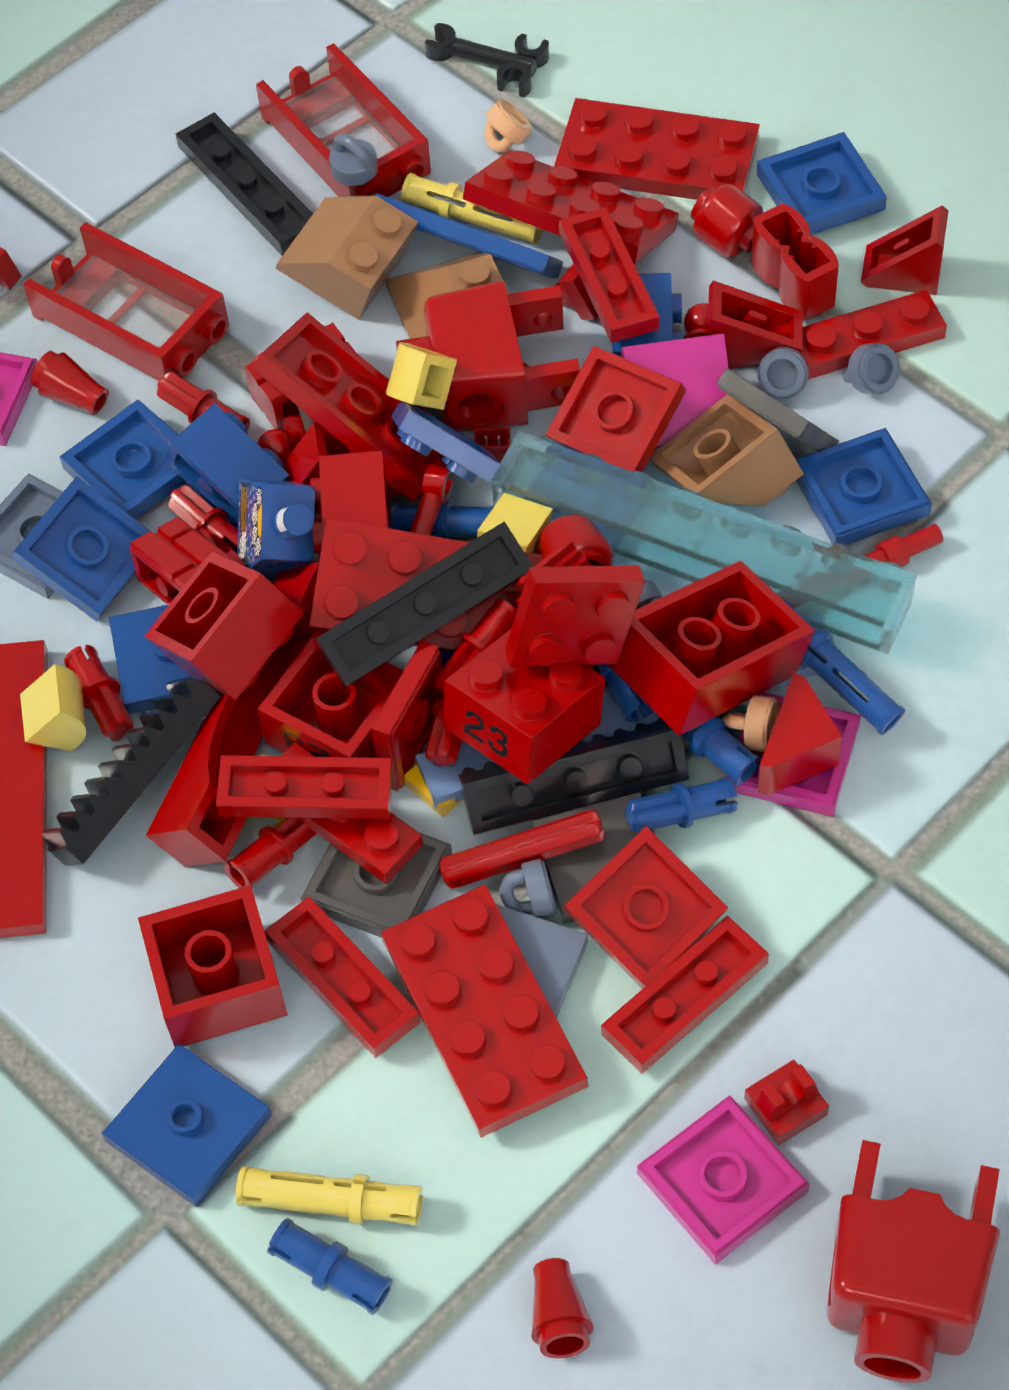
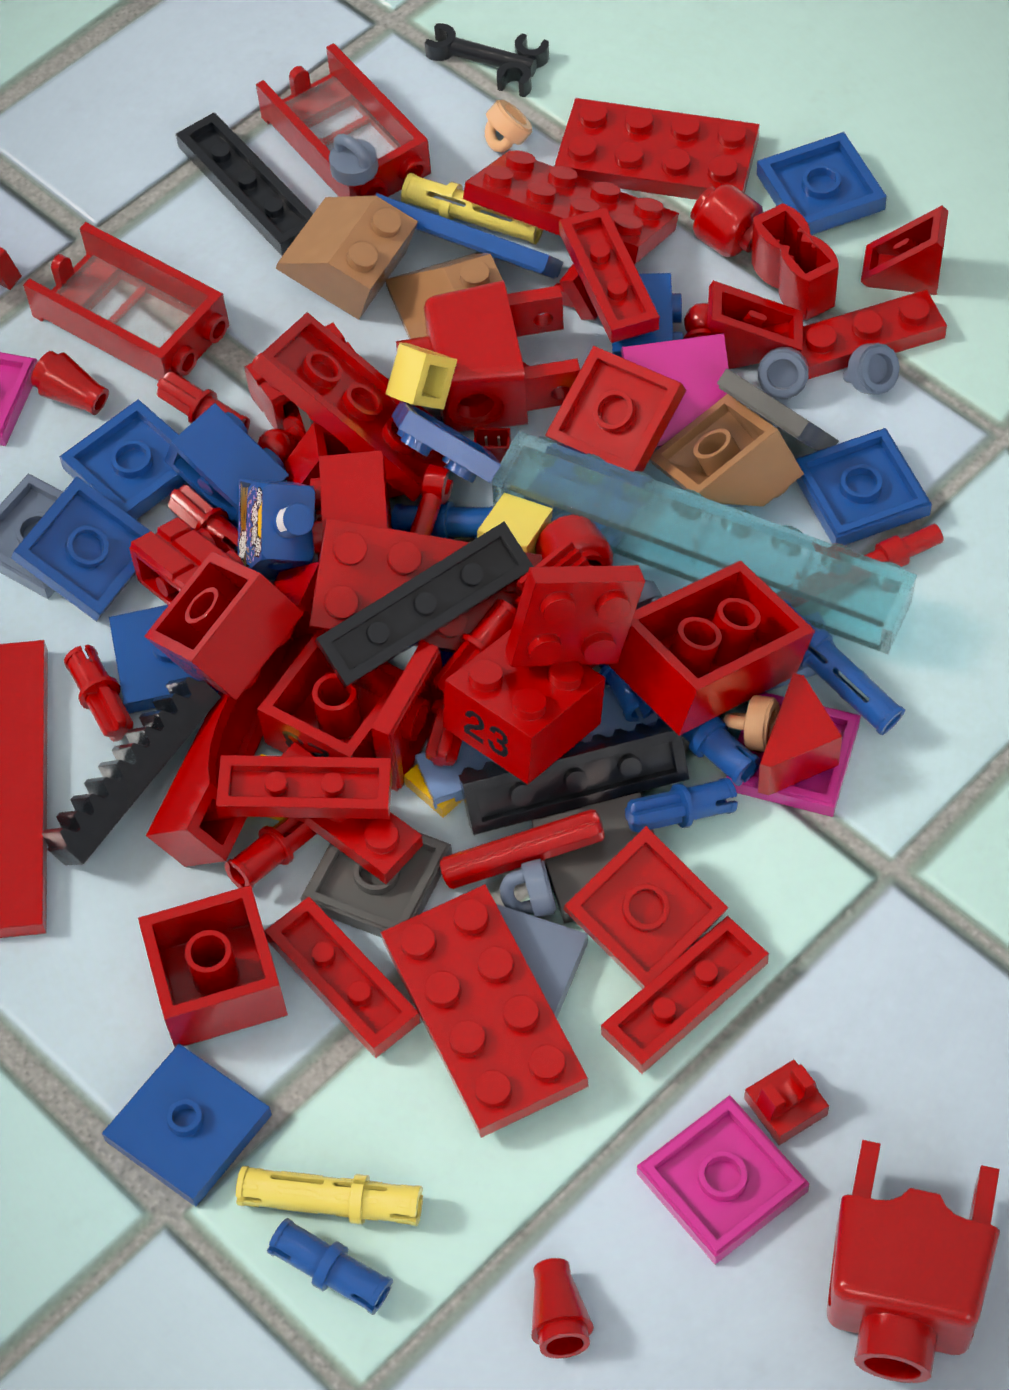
(54, 710): light yellow brick -> none

